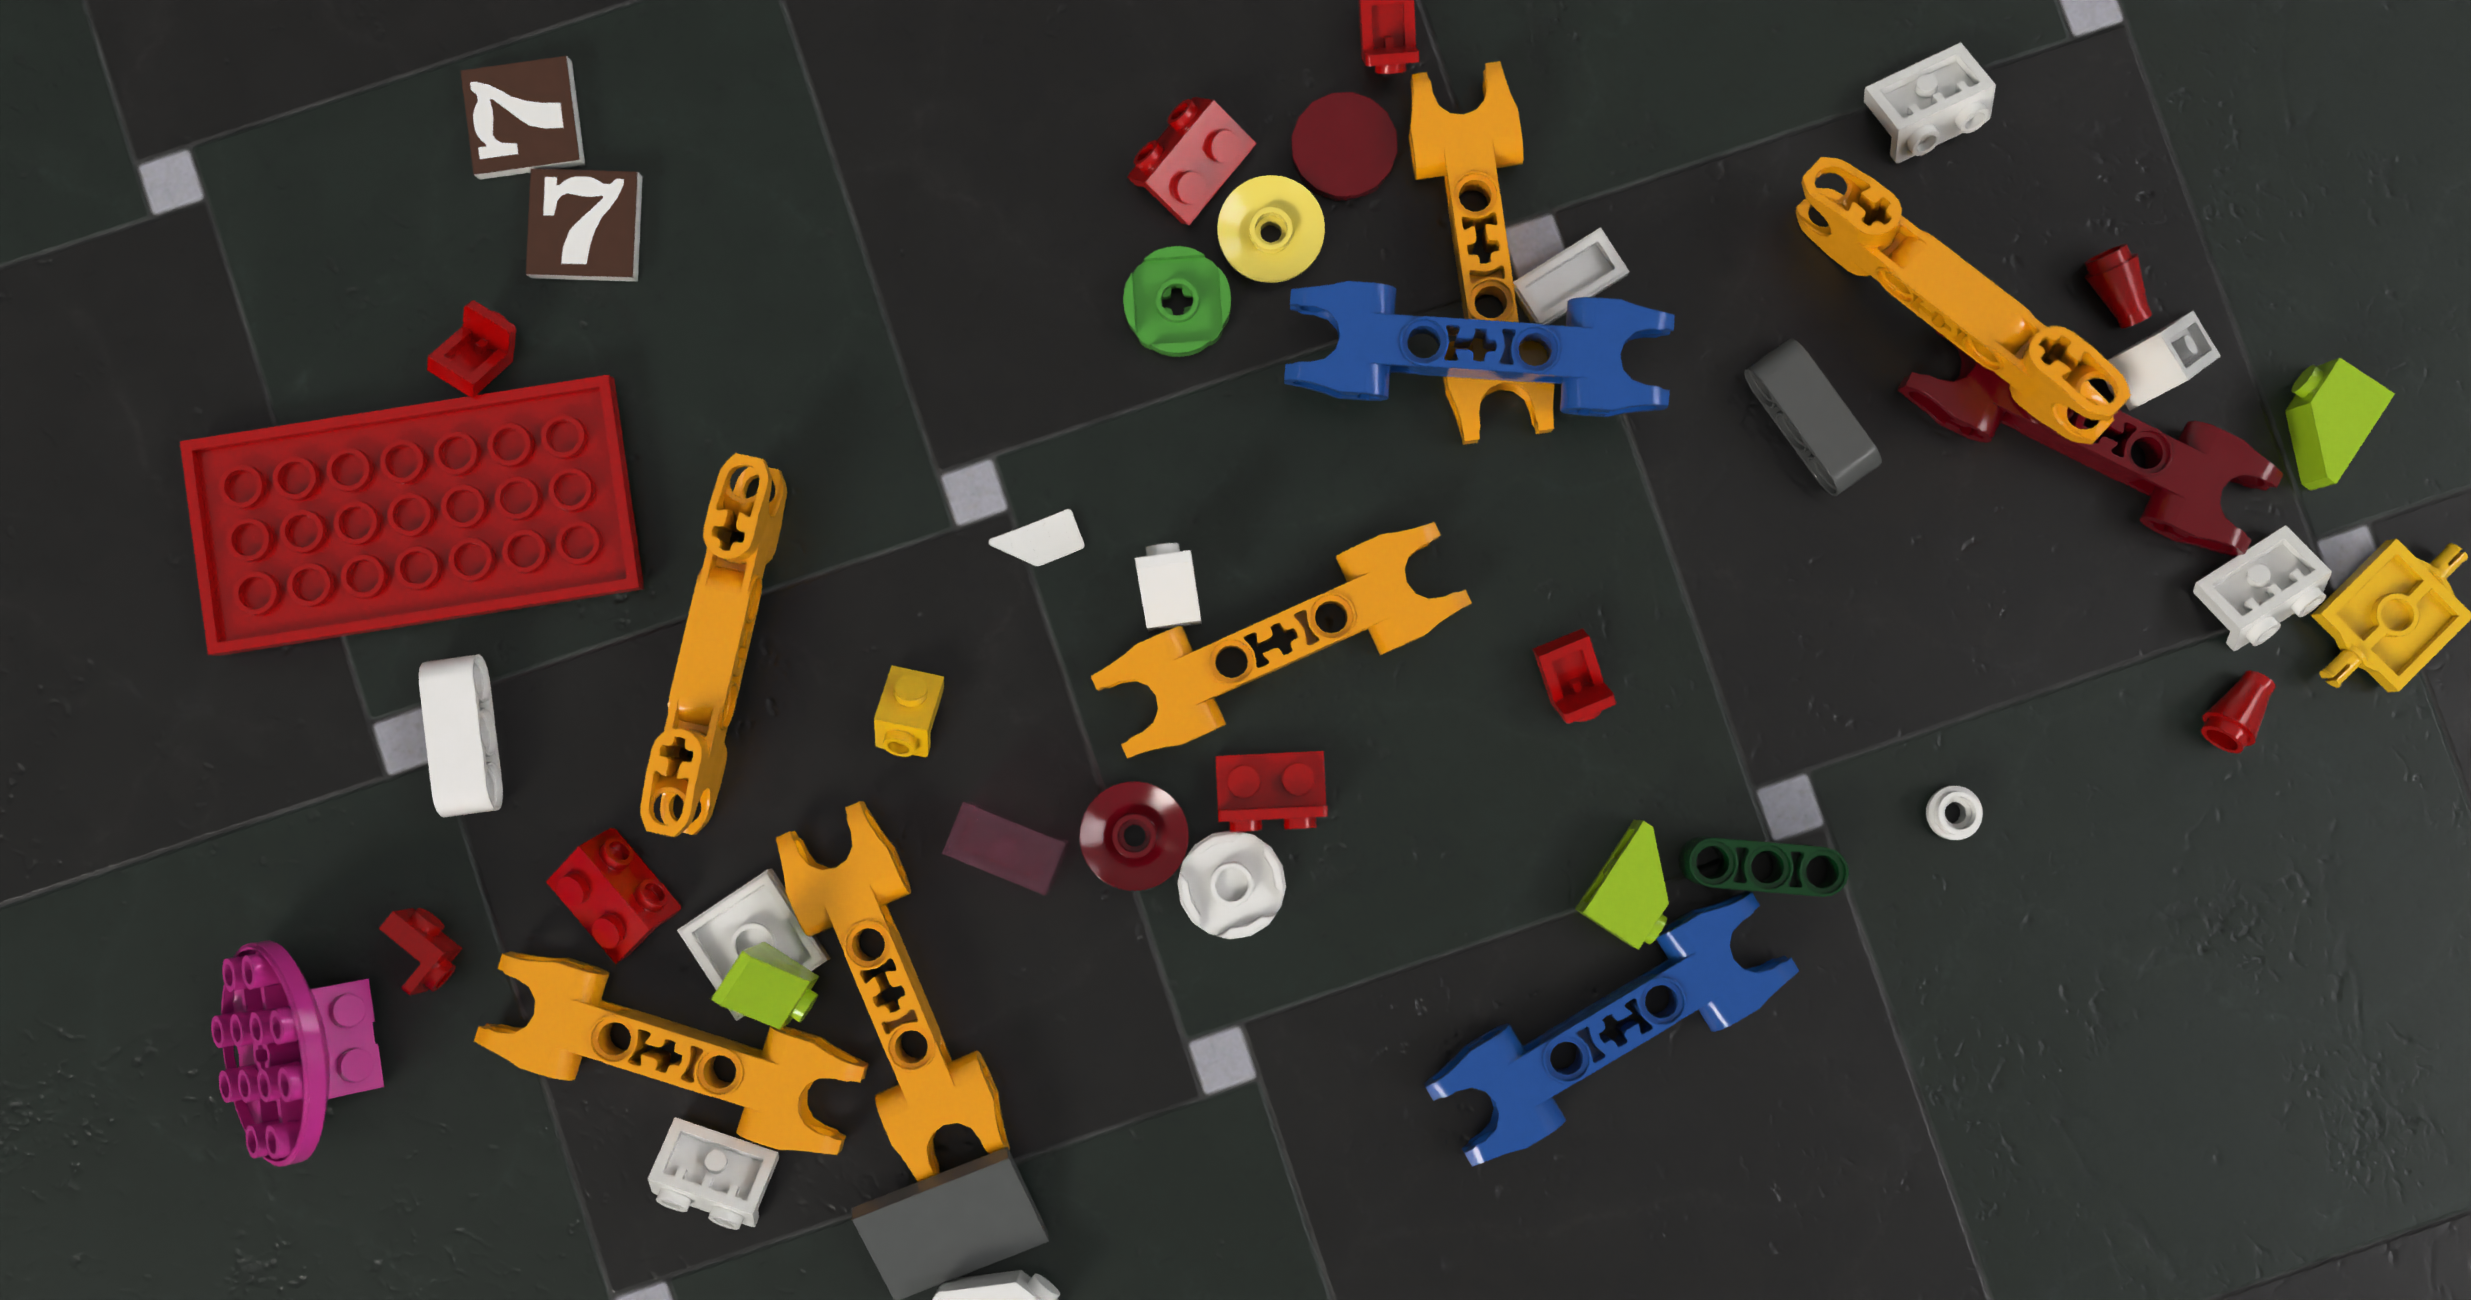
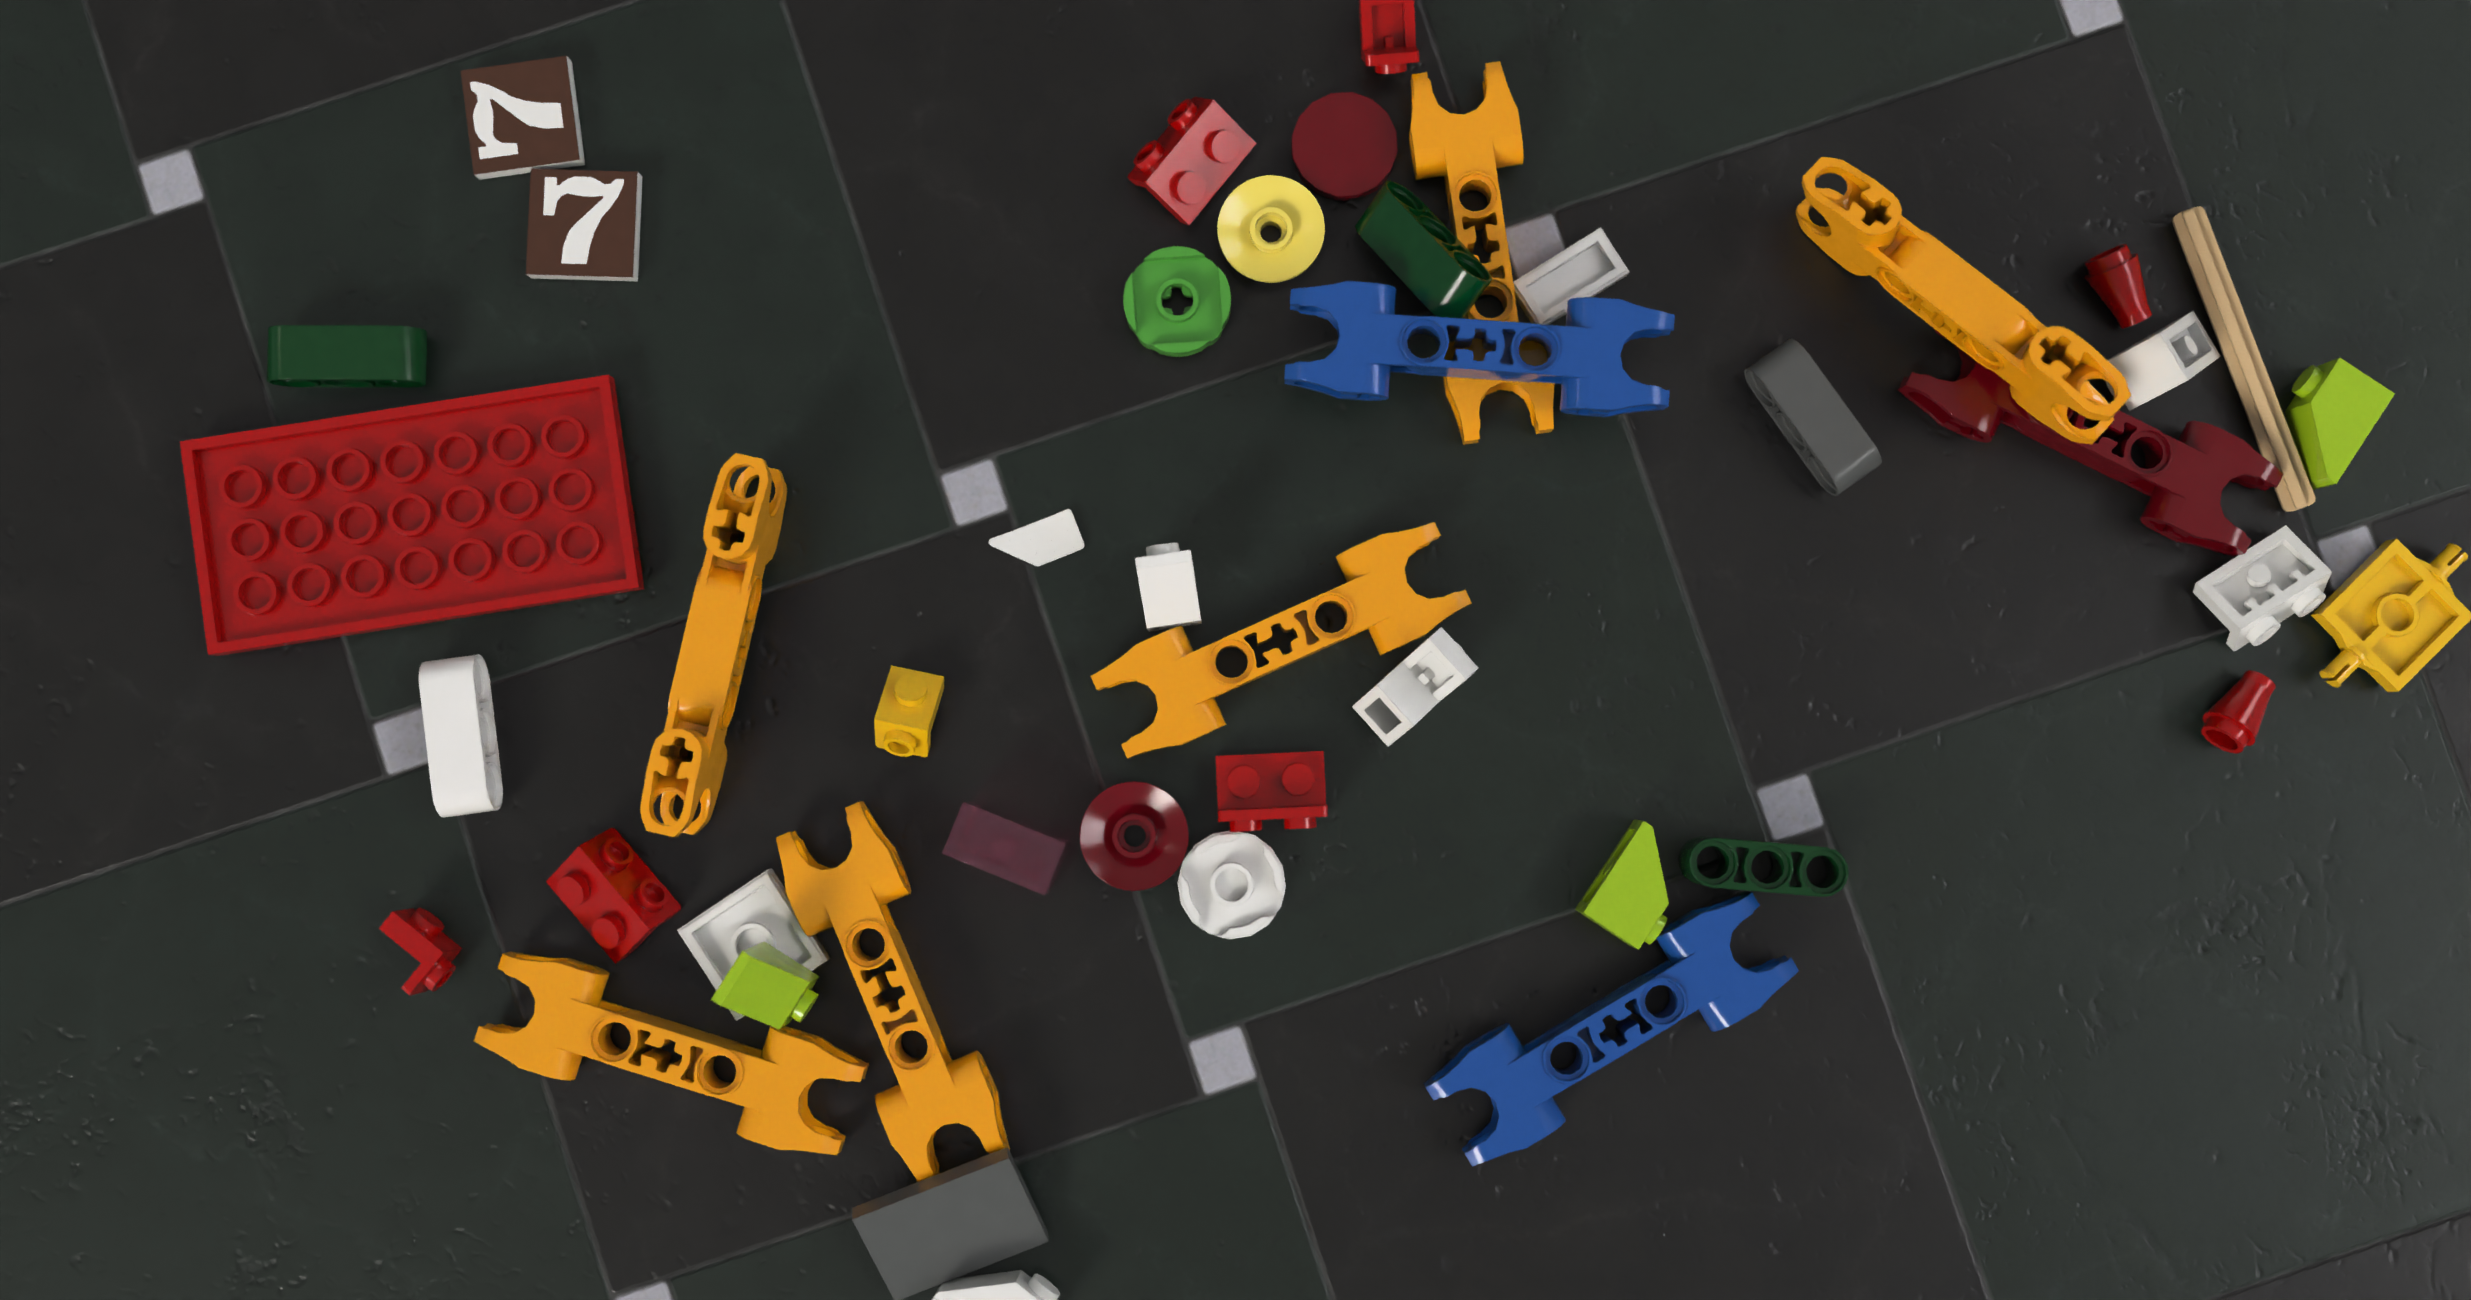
(292, 1049): dark pink bracket -> none
(347, 356): none -> dark green beam
(475, 351): red bracket -> none
(712, 1174): white bracket -> none
(1415, 686): none -> white brick
(1422, 252): none -> dark green beam
(1573, 677): red bracket -> none
(1932, 101): white bracket -> none
(1970, 812): white plate -> none
(2243, 356): none -> tan axle

